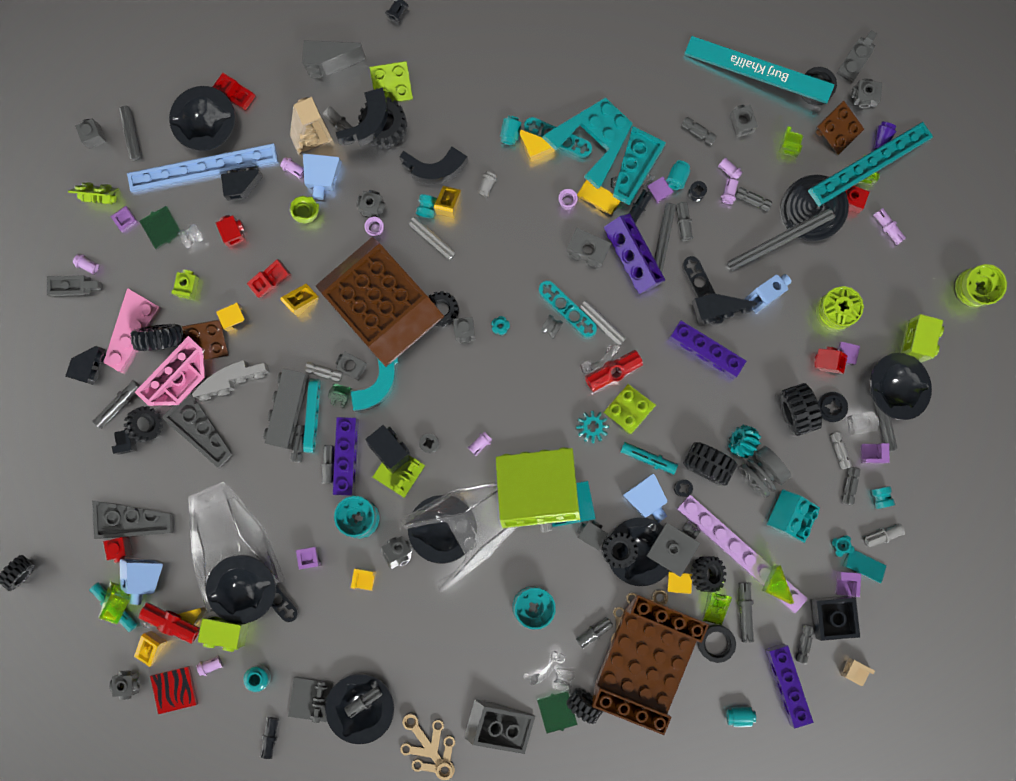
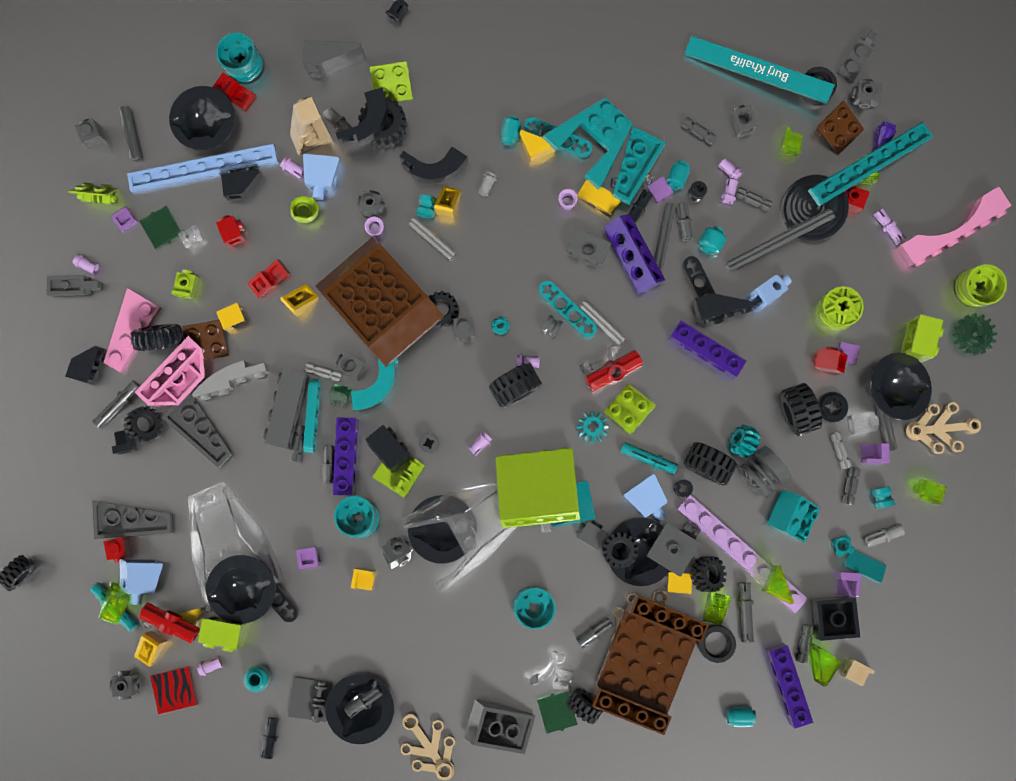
(239, 57): none -> teal wheel
(515, 385): none -> black tyre
(522, 359): none -> lavender pin
(712, 240): none -> teal head
(823, 664): none -> clear neon green slope
(929, 491): none -> clear neon green brick
(940, 428): none -> tan plant
(971, 326): none -> clear green gear
(986, 207): none -> bright pink arch

